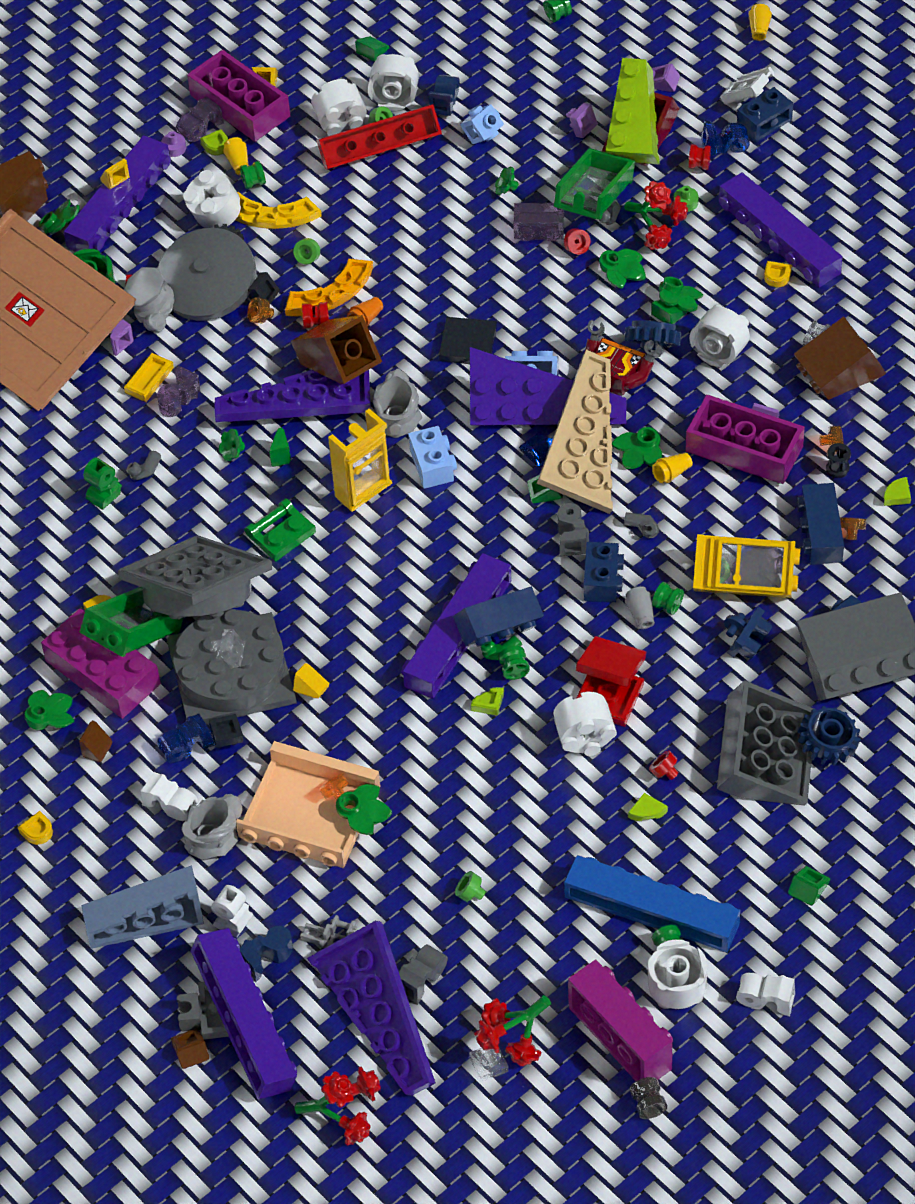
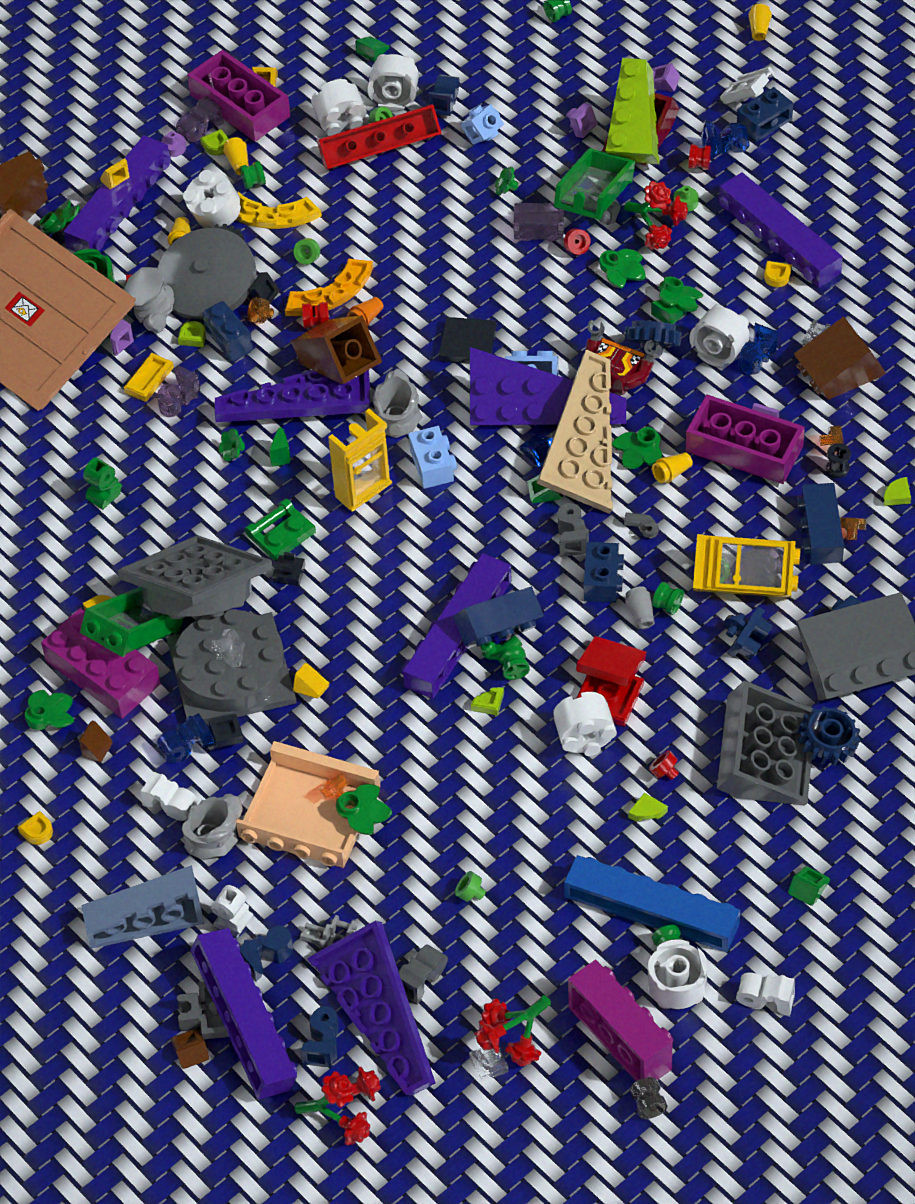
(147, 469): dark grey arm -> none
(179, 228): none -> yellow cone
(192, 334): none -> lime tile
(227, 331): none -> dark blue brick
(288, 569): none -> black tile
(323, 1030): none -> dark blue leg
(760, 350): none -> clear blue leg

